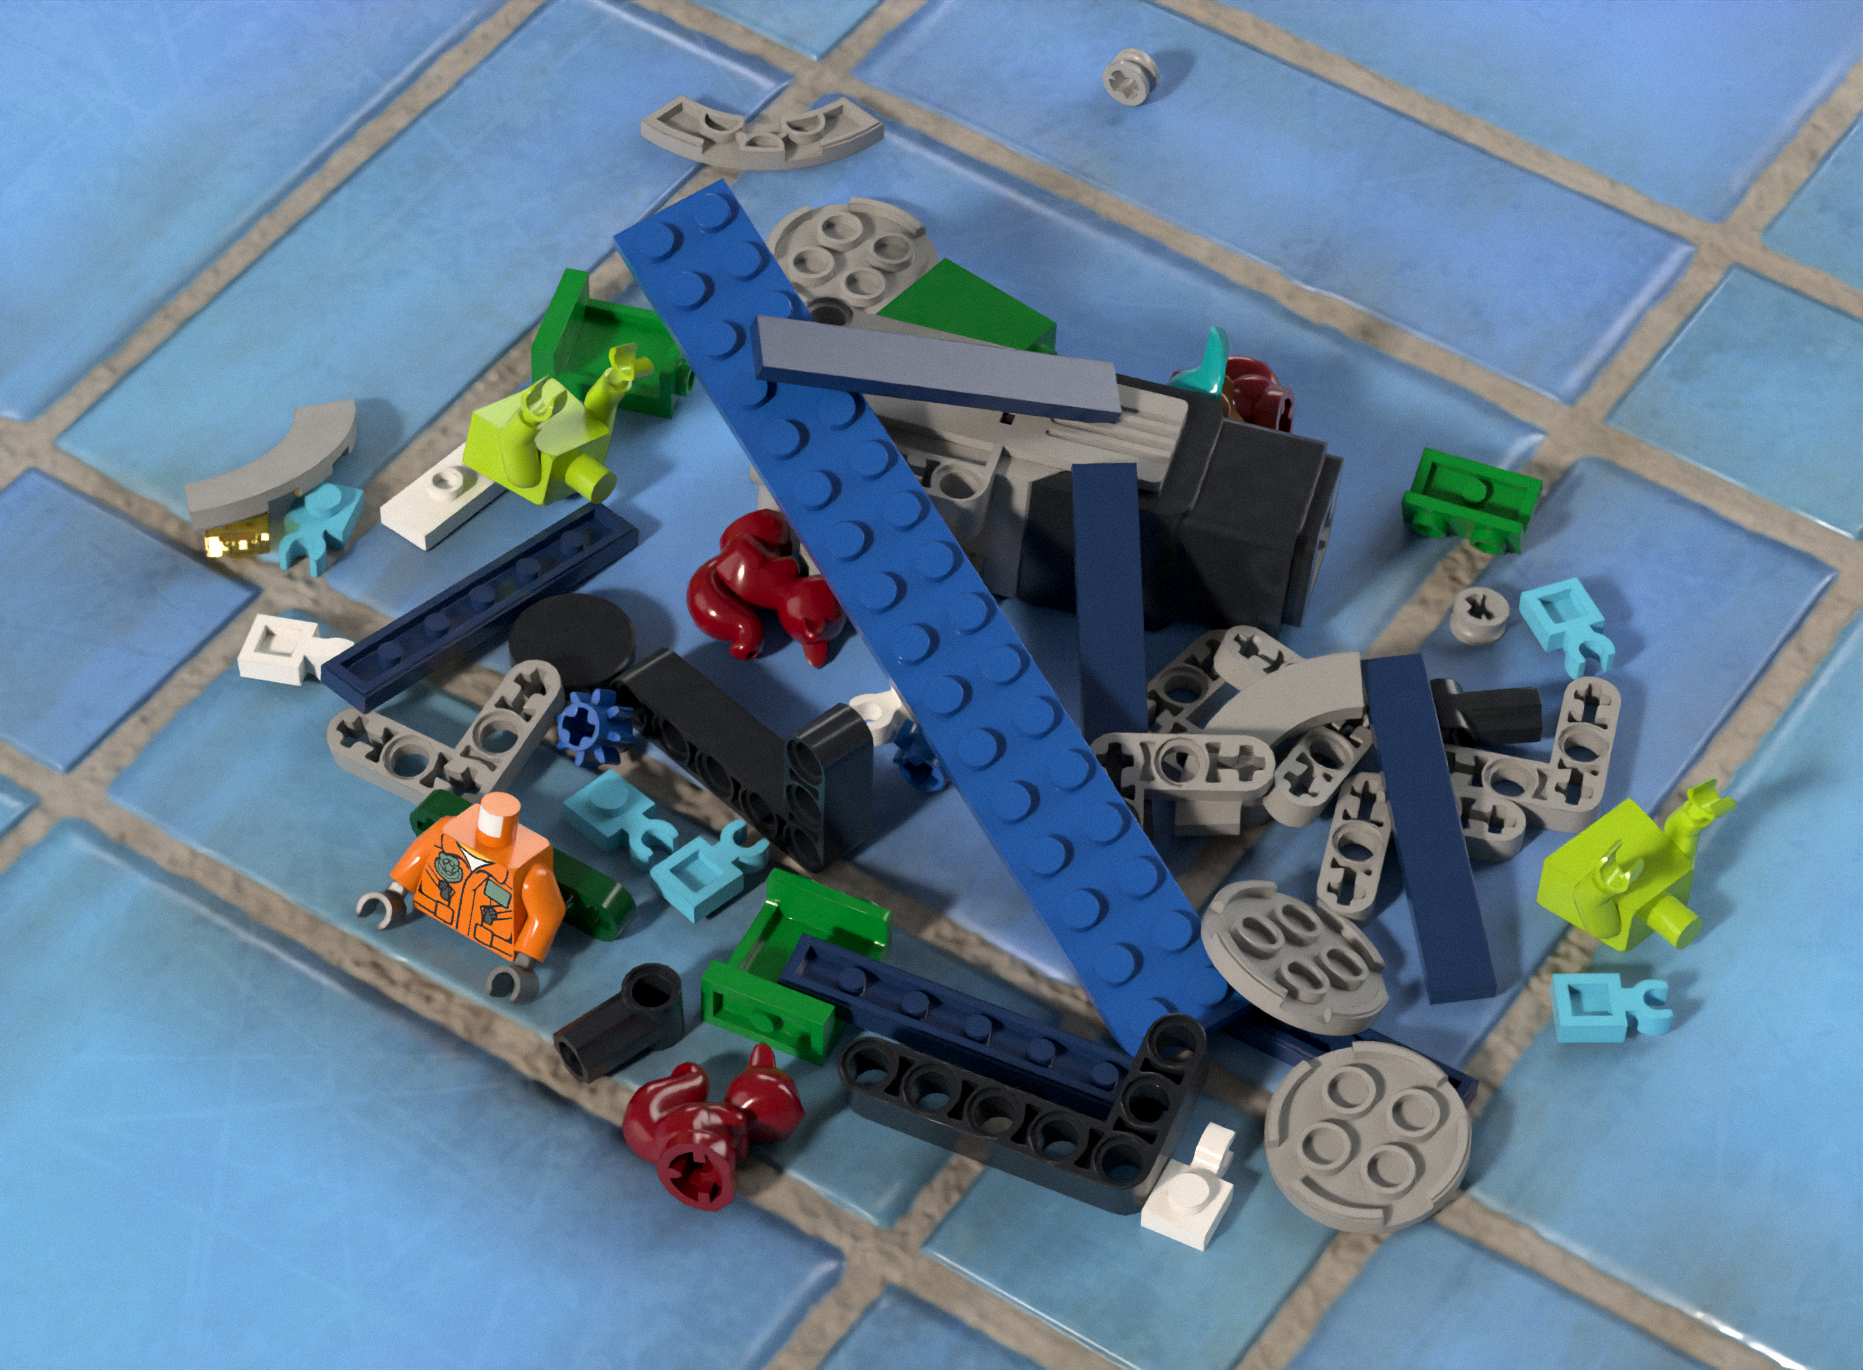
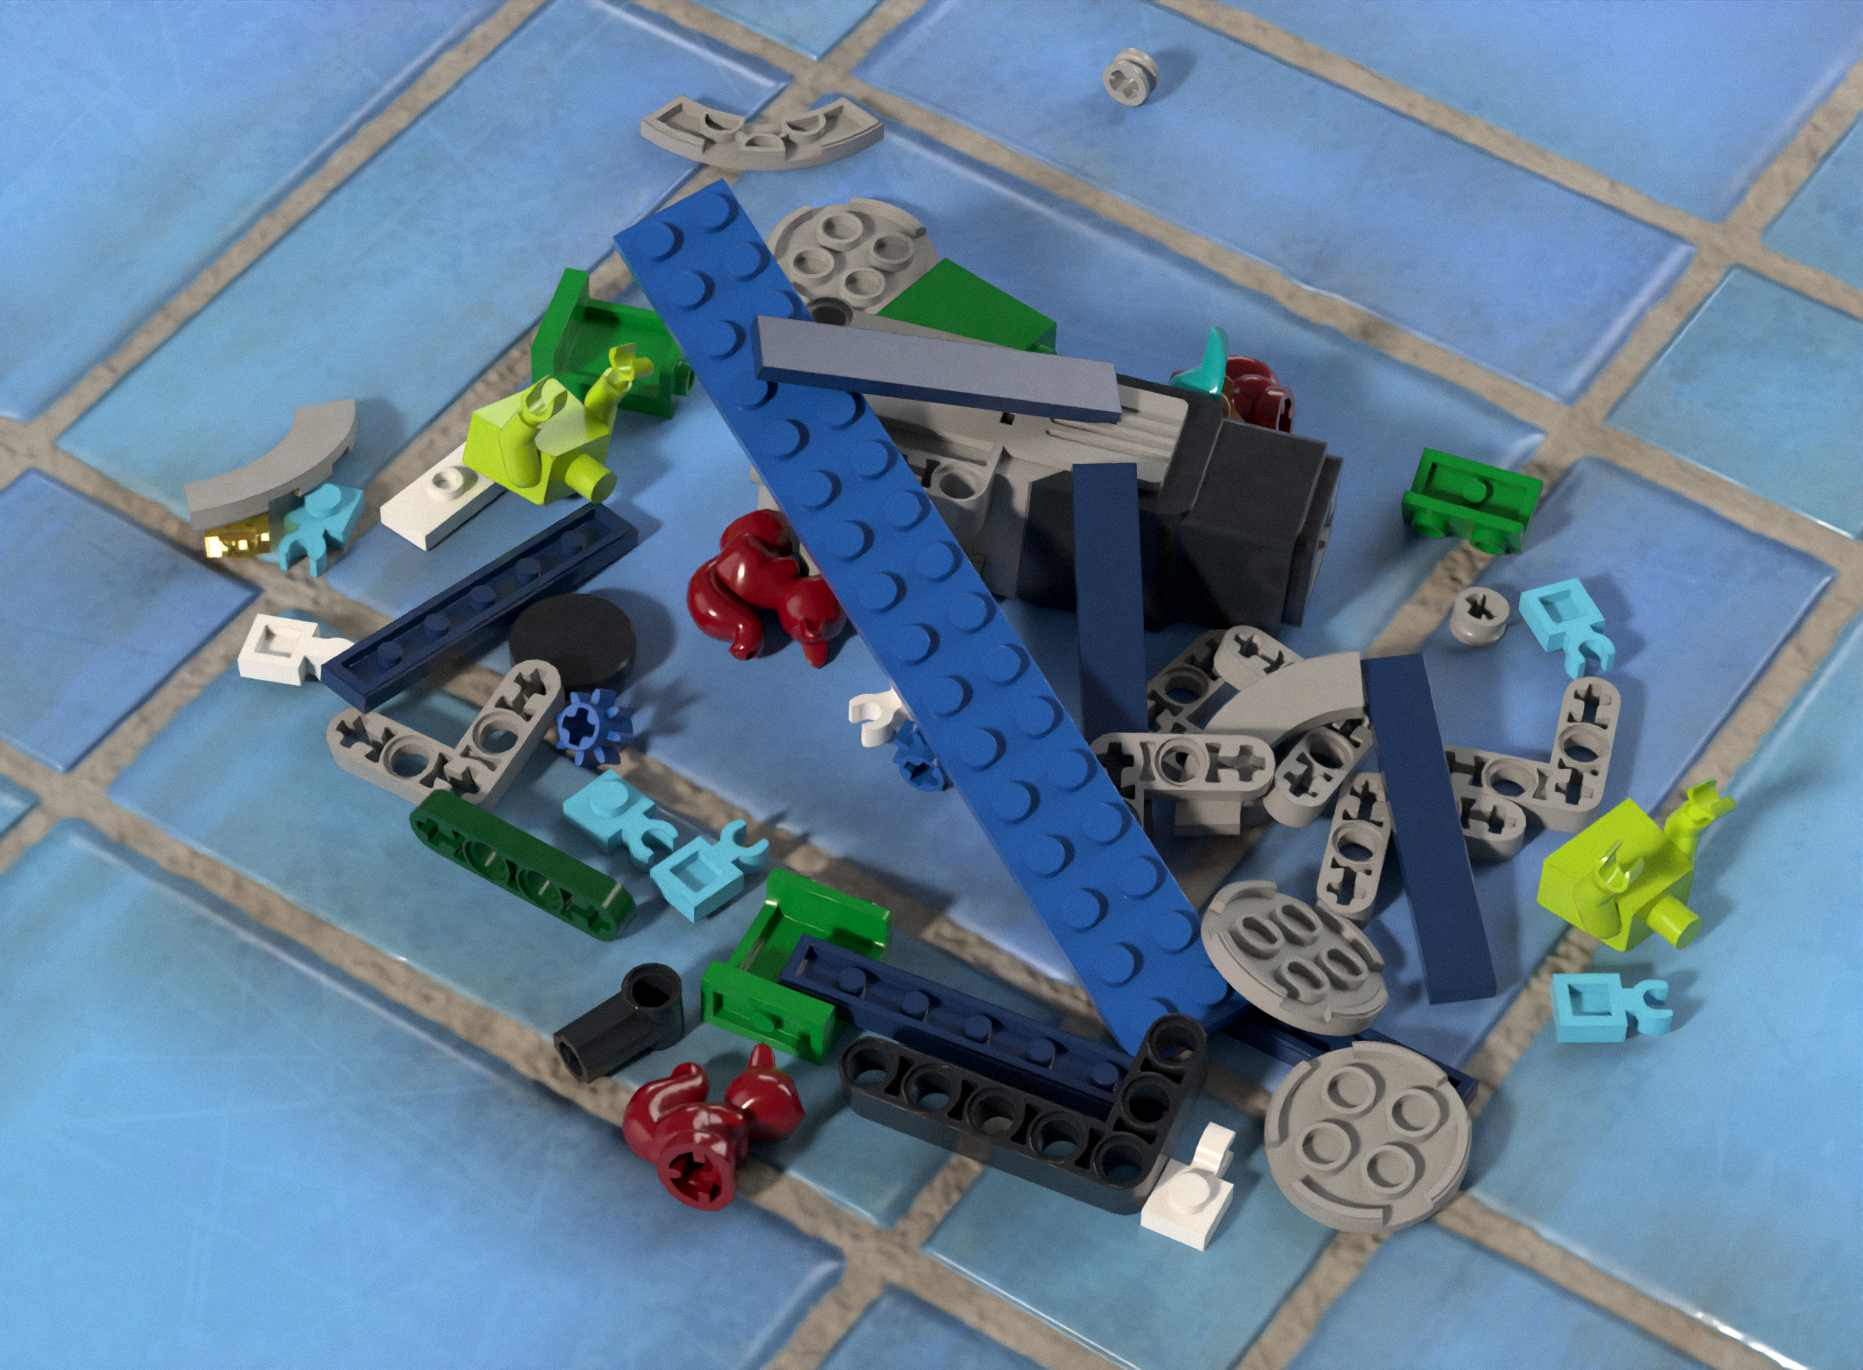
(485, 882): orange torso -> none
(798, 793): black beam -> none
(1486, 715): black piece -> none

